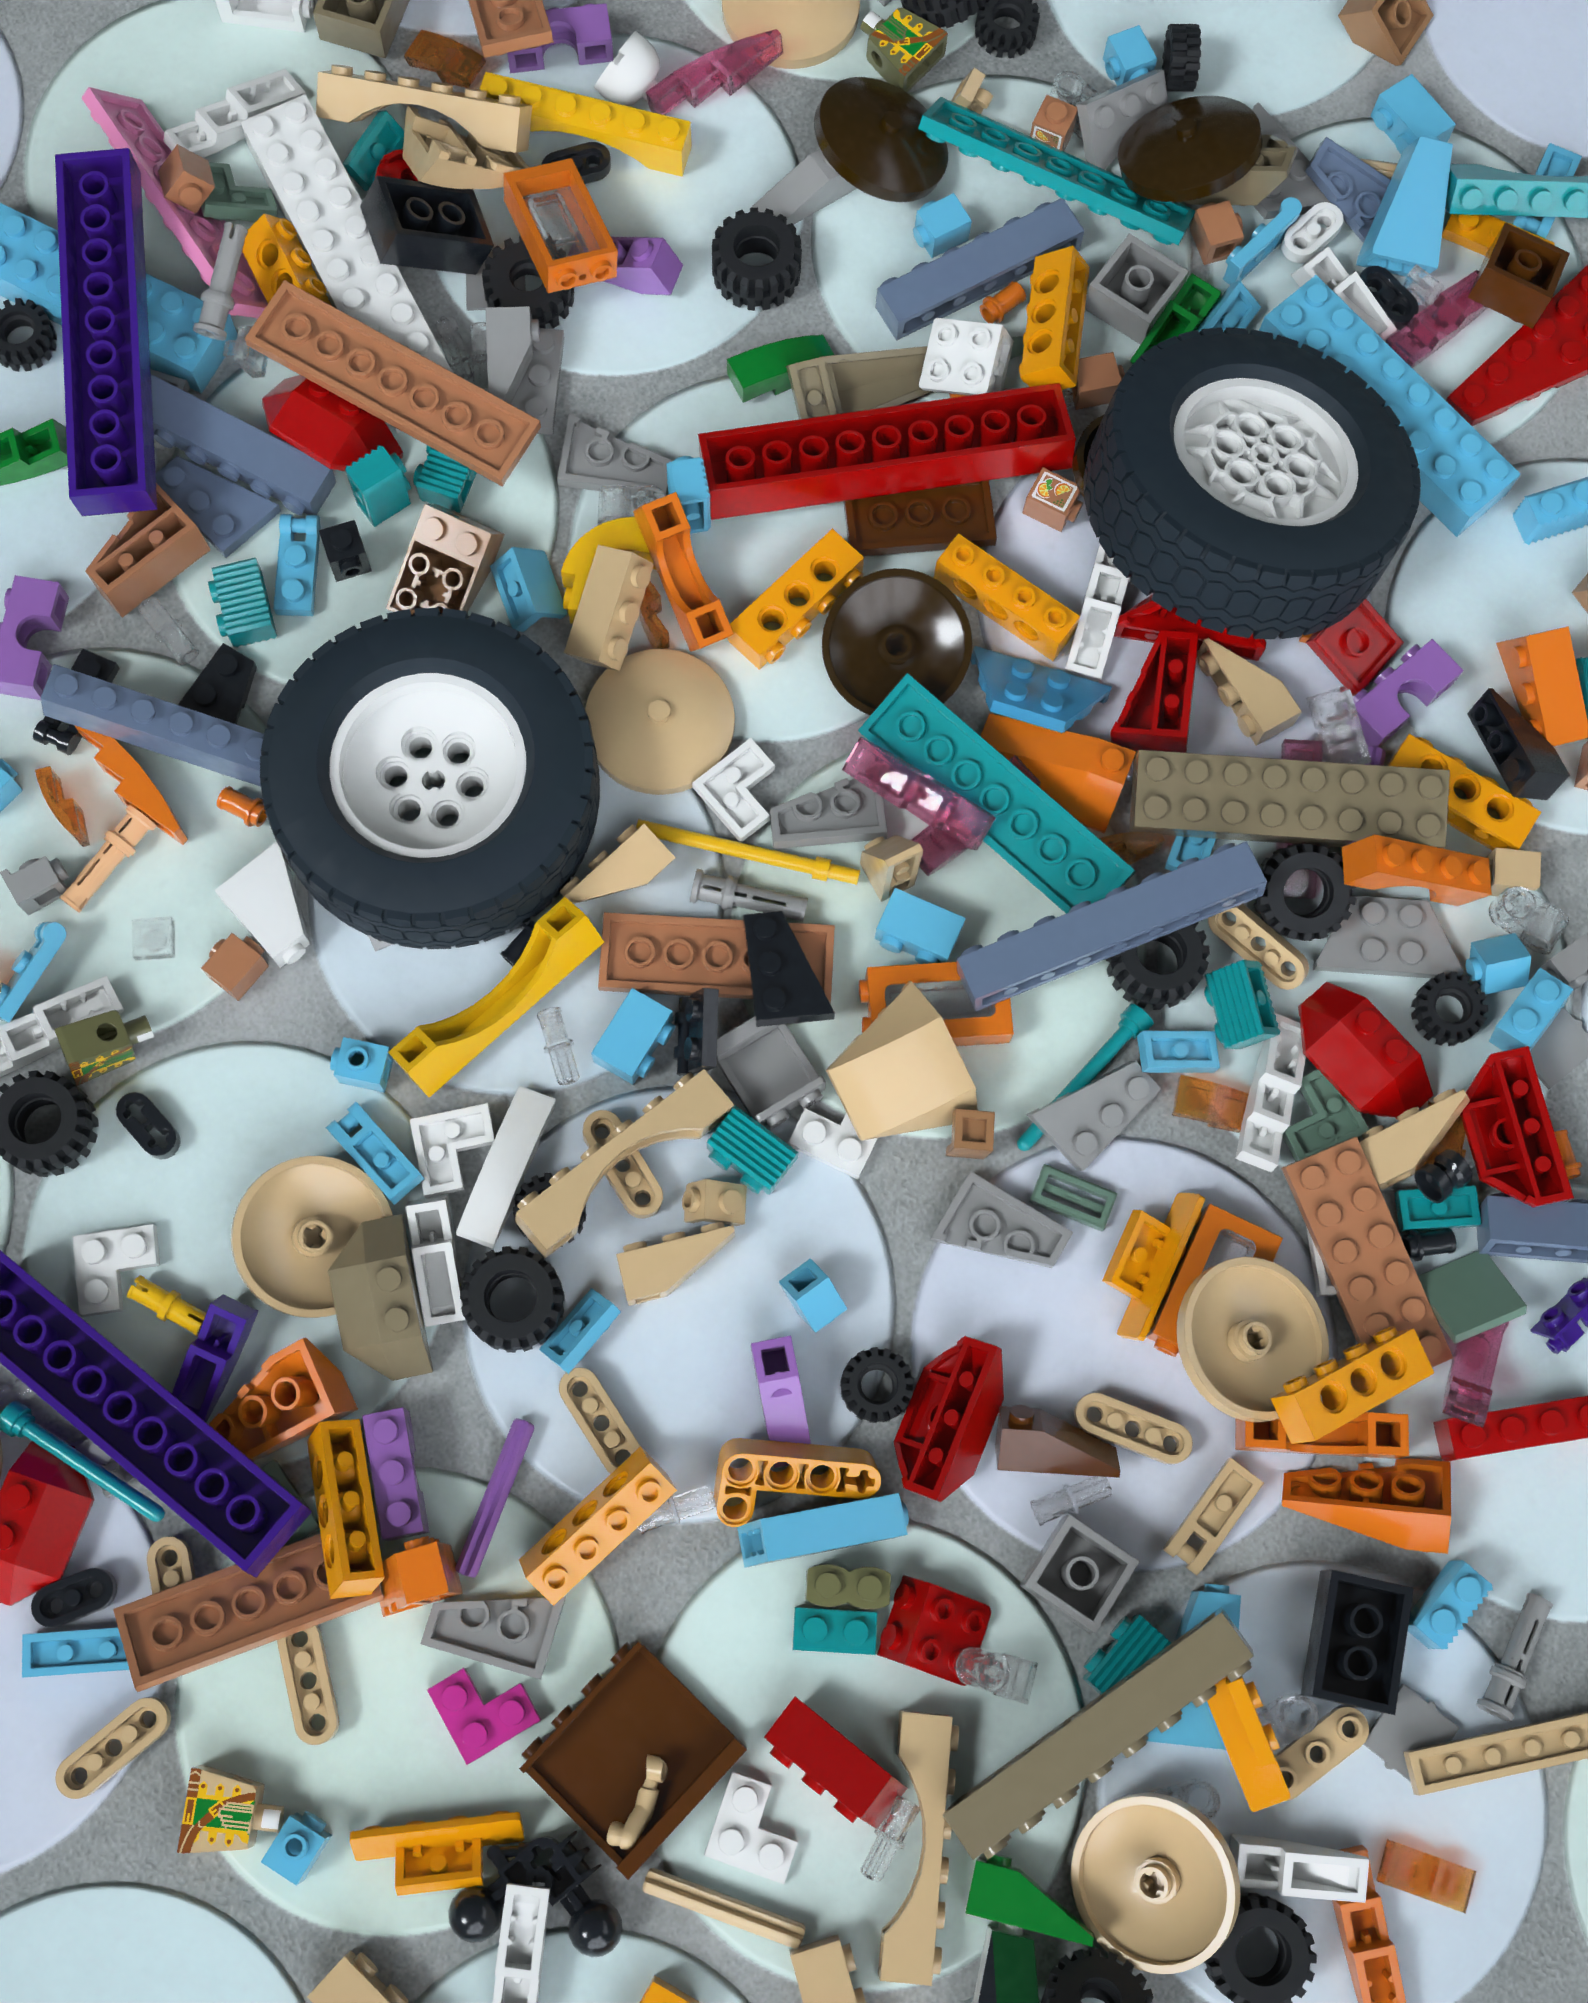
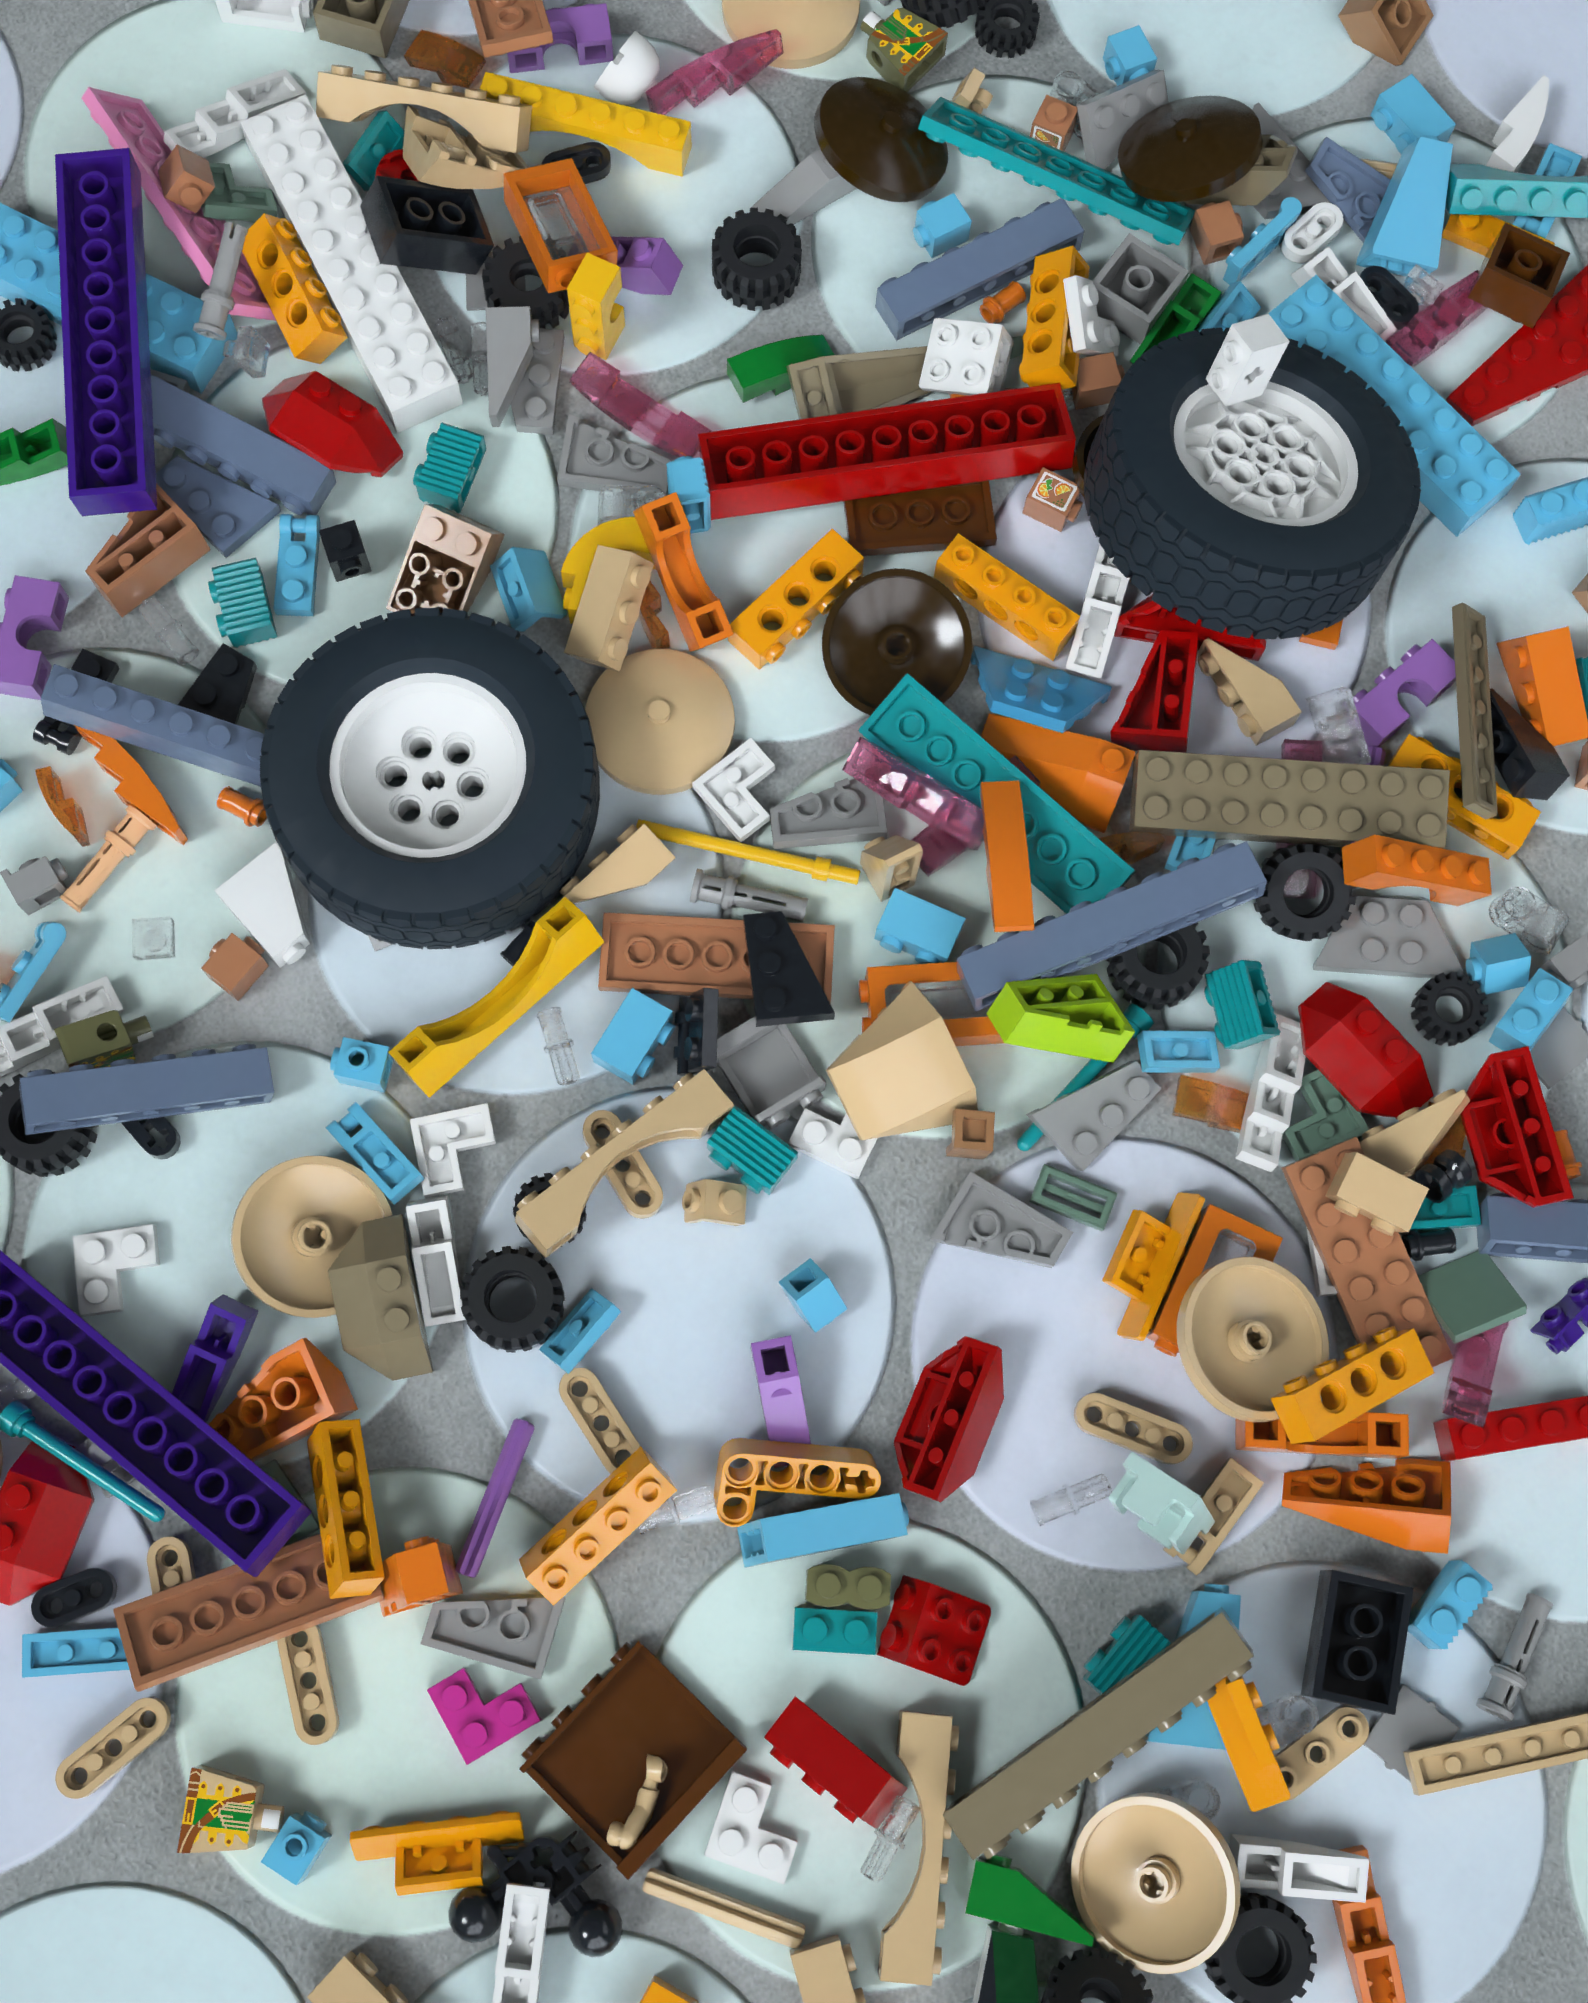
(145, 1089): none -> sand blue brick
(167, 1304): yellow pin -> none
(379, 485): teal brick -> none
(393, 383): nougat plate -> none
(394, 1475): medium lavender arch -> none
(505, 1167): white slope -> none
(591, 299): none -> yellow arch
(635, 410): none -> clear pink slope
(663, 1267): tan slope -> none
(877, 1360): black tyre -> none
(998, 1673): clear piece -> none
(1007, 856): none -> orange slope
(1043, 1443): reddish brown slope -> none
(1062, 1017): none -> lime wedge
(1079, 1573): light grey brick -> none
(1089, 333): none -> white plate
(1166, 1507): none -> light aqua panel
(1181, 57): black tyre -> none
(1241, 938): tan plate -> none
(1247, 359): none -> white brick
(1356, 646): red plate -> none
(1376, 1193): none -> tan brick
(1426, 1876): clear orange slope -> none
(1474, 711): none -> dark tan tile
(1513, 869): tan panel -> none
(1520, 128): none -> white slope

